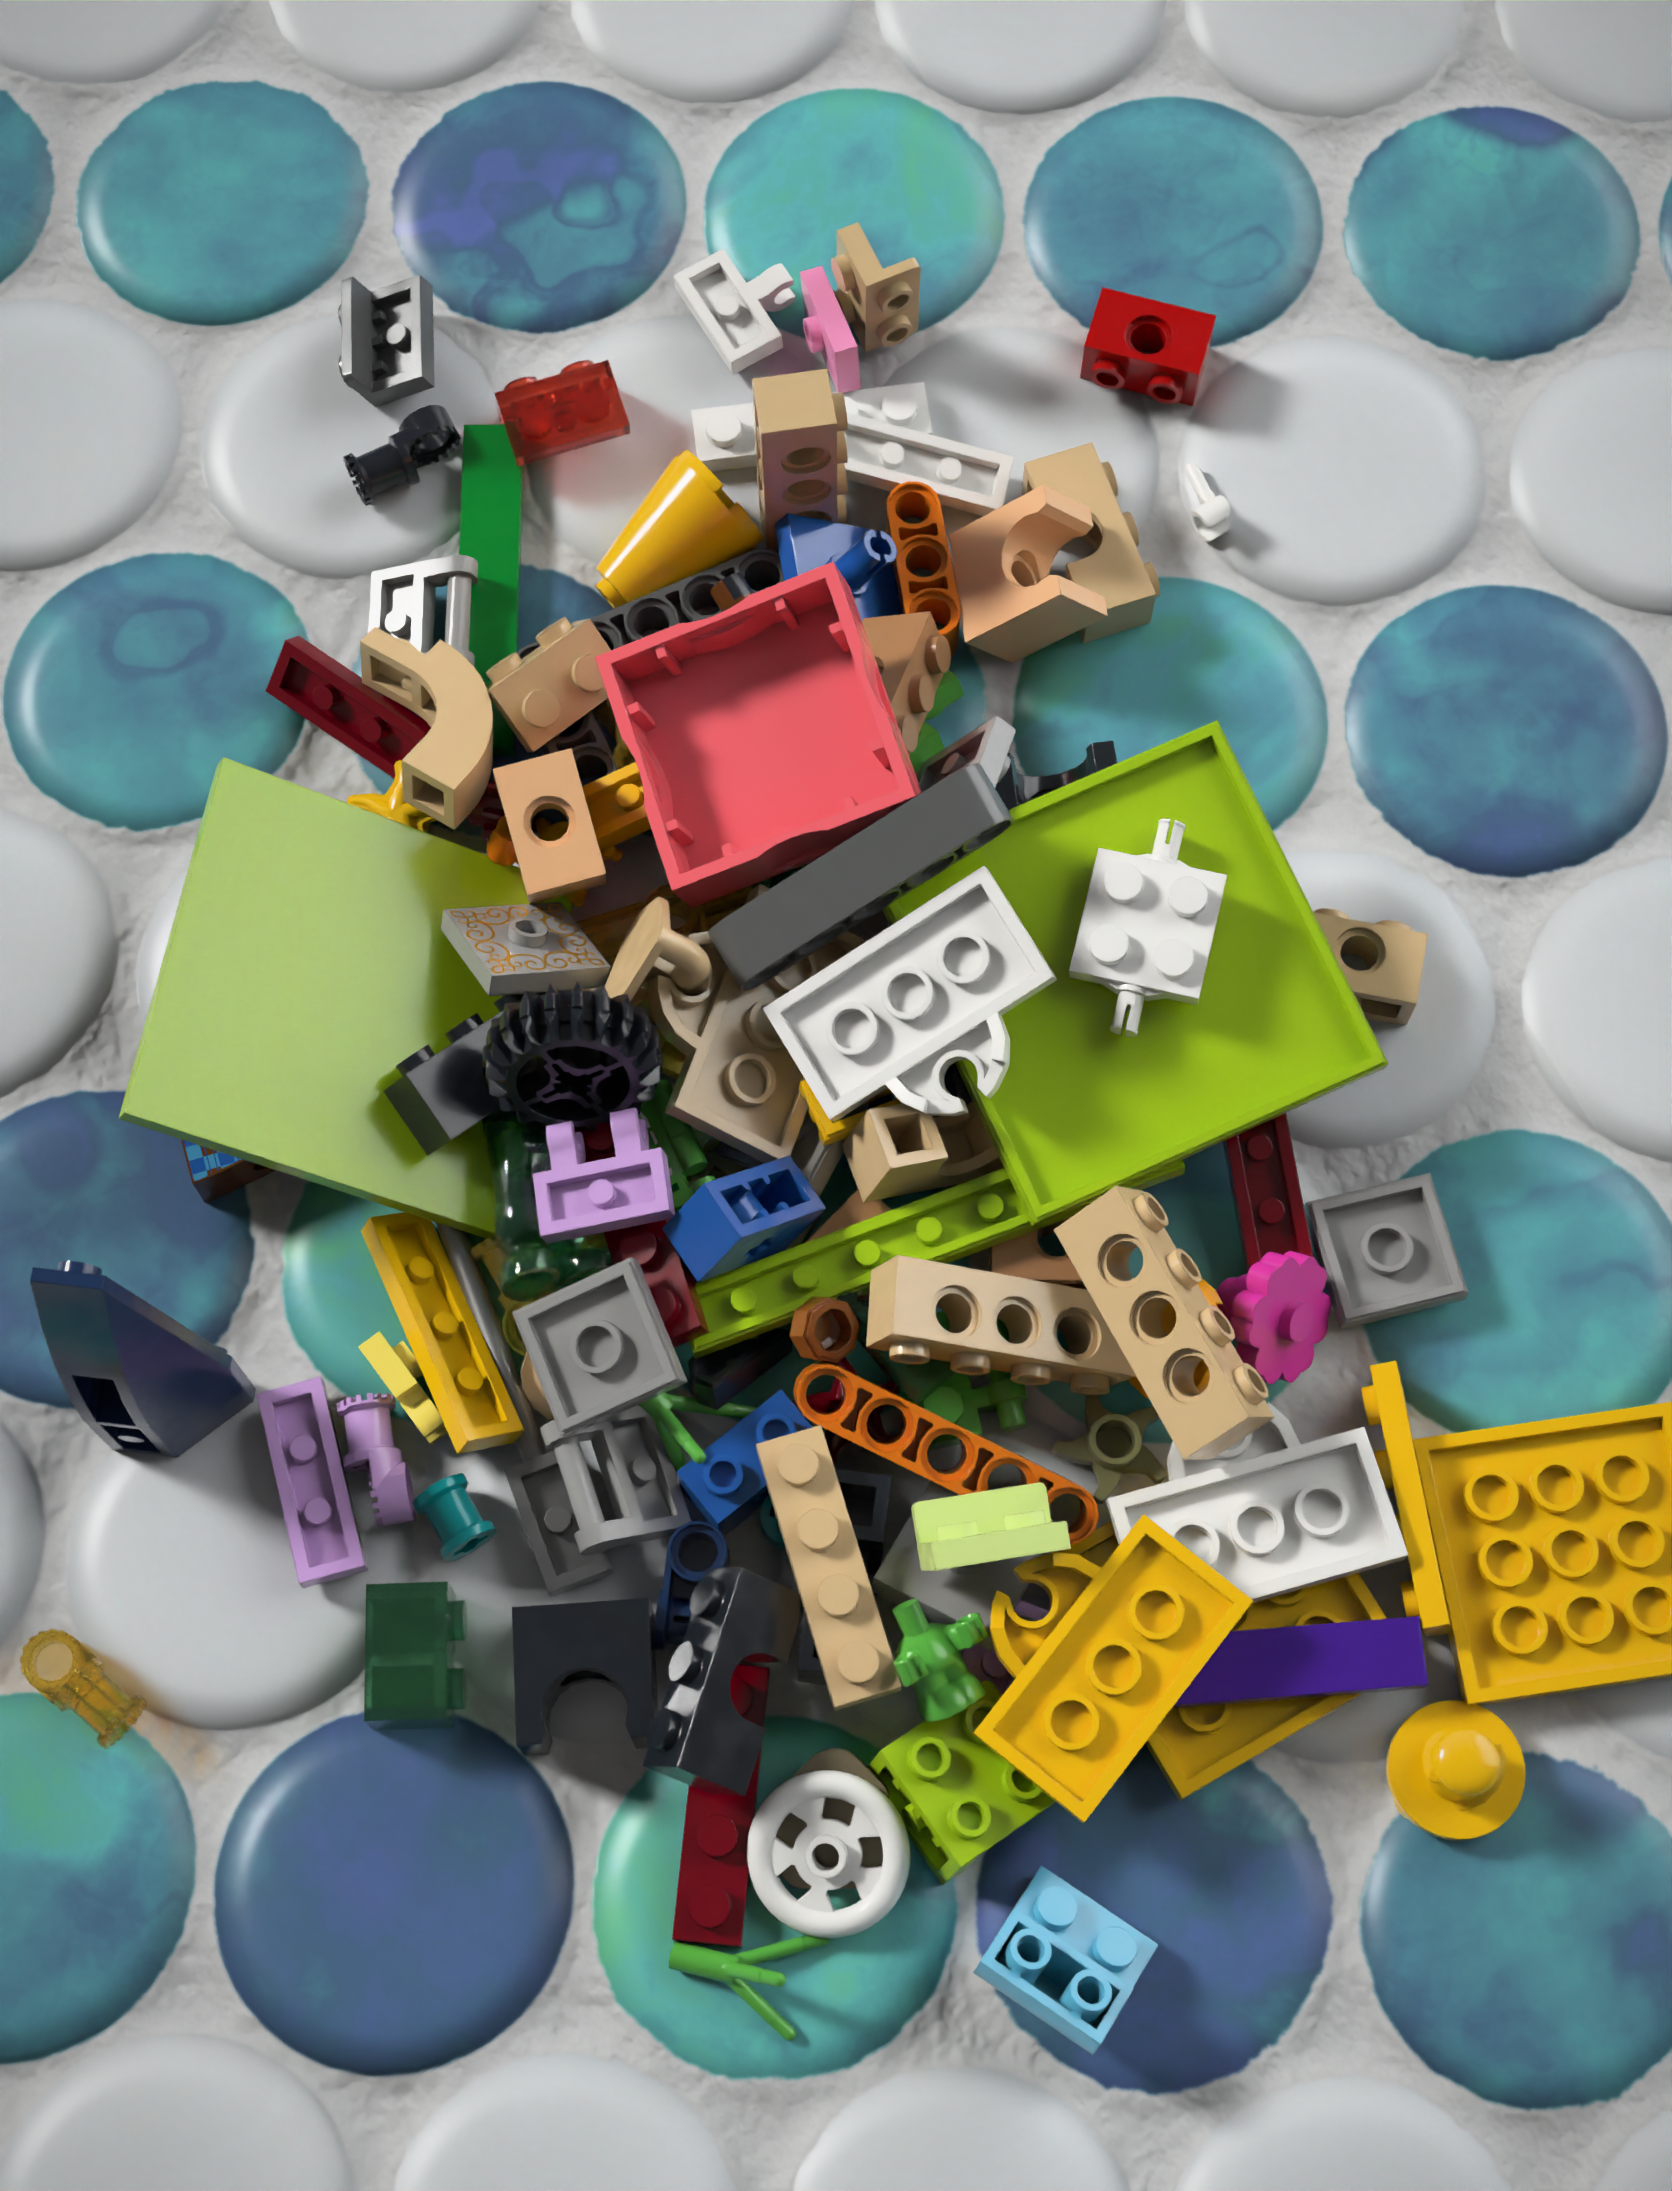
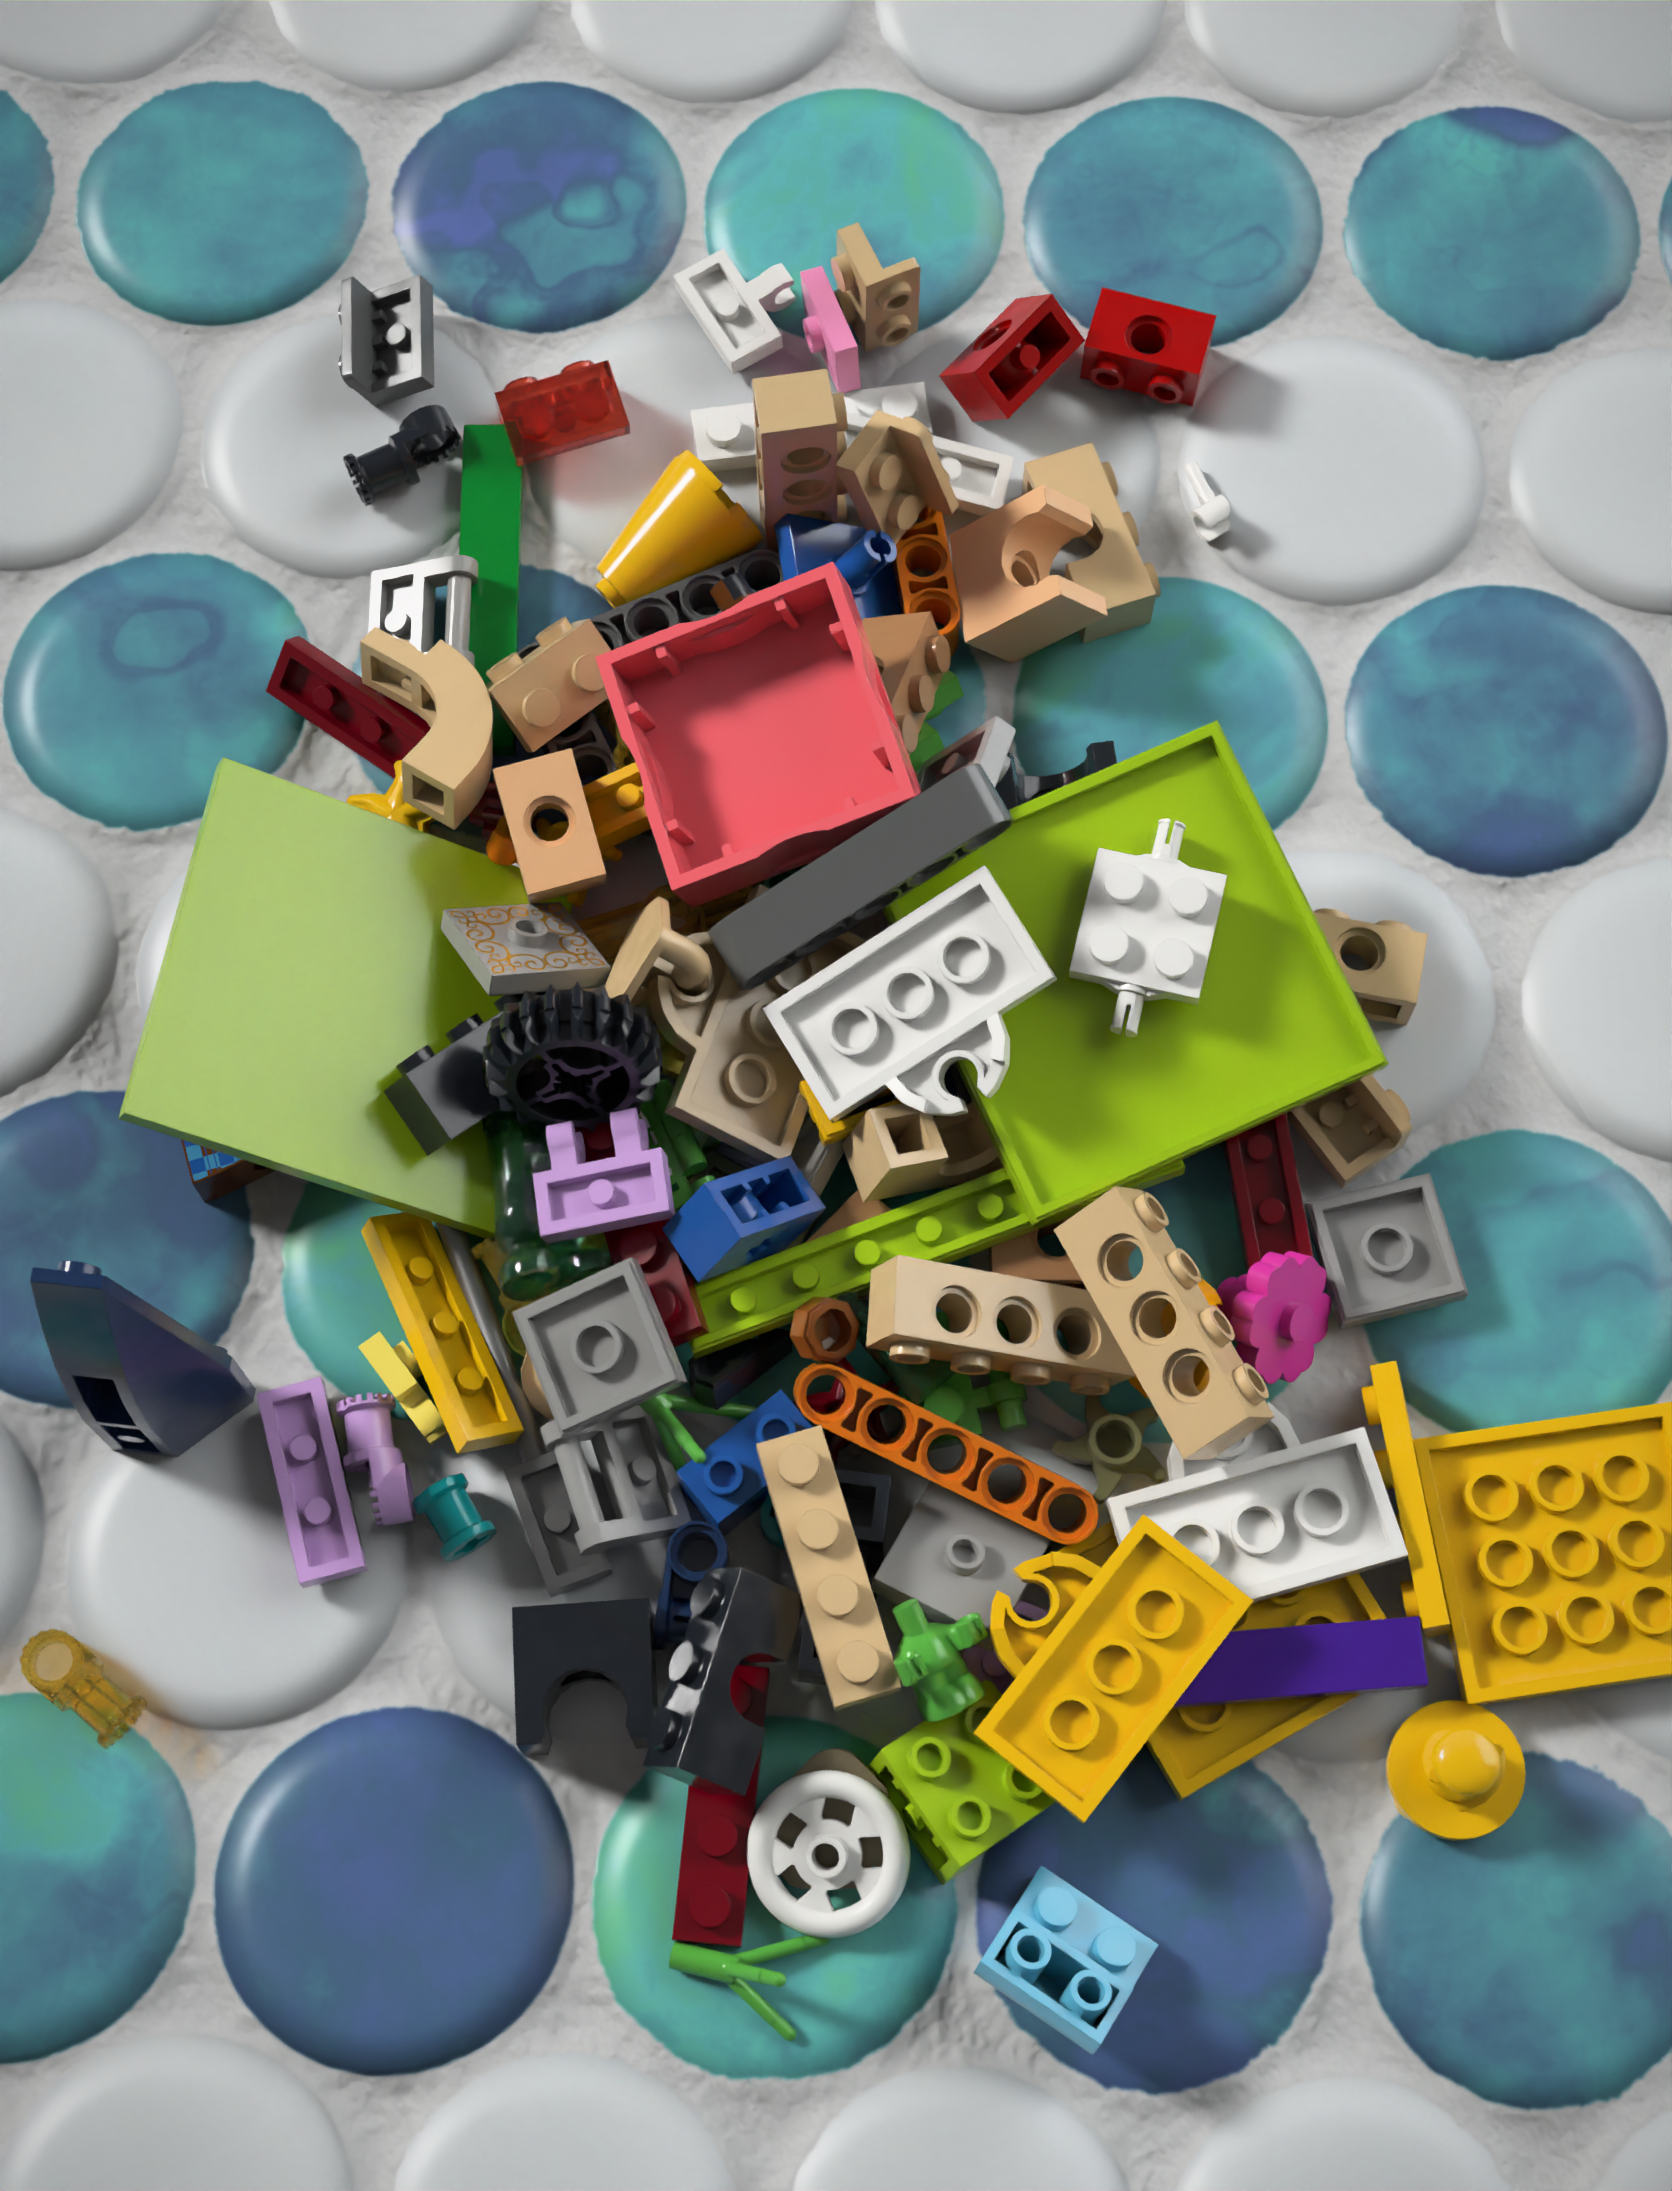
(412, 1656): clear green piece -> none
(895, 474): none -> tan bracket
(986, 1527): yellowish green bracket -> none
(1012, 358): none -> red brick
(1353, 1128): none -> tan bracket

